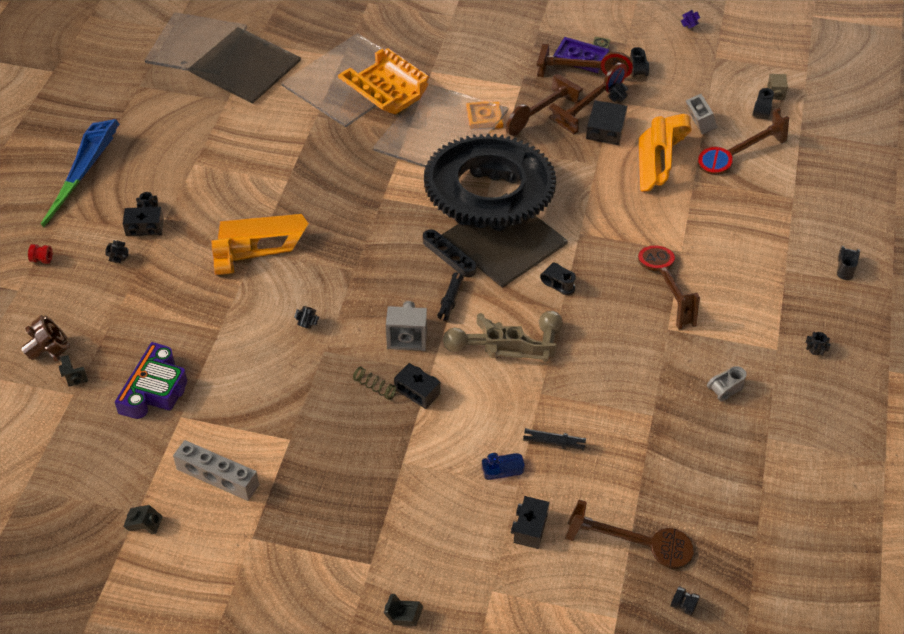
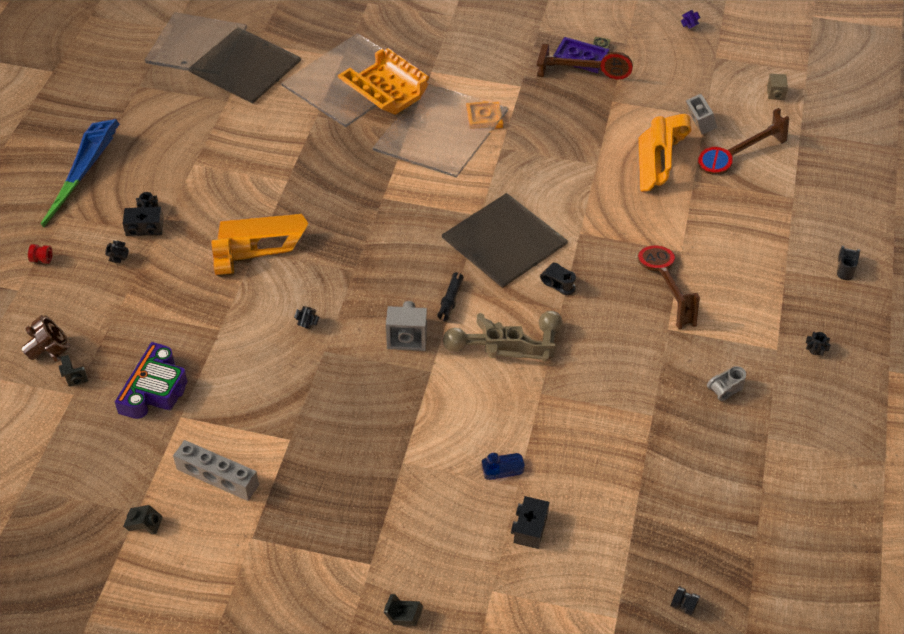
(387, 390): olive piece -> none
(417, 385): black brick -> none
(445, 255): black beam -> none
(498, 160): black piece -> none
(554, 439): black pin -> none
(562, 88): reddish brown piece -> none
(567, 118): reddish brown piece -> none
(606, 122): black brick -> none
(617, 92): black gear -> none
(640, 62): black piece -> none
(668, 545): reddish brown piece -> none
(764, 103): black piece -> none

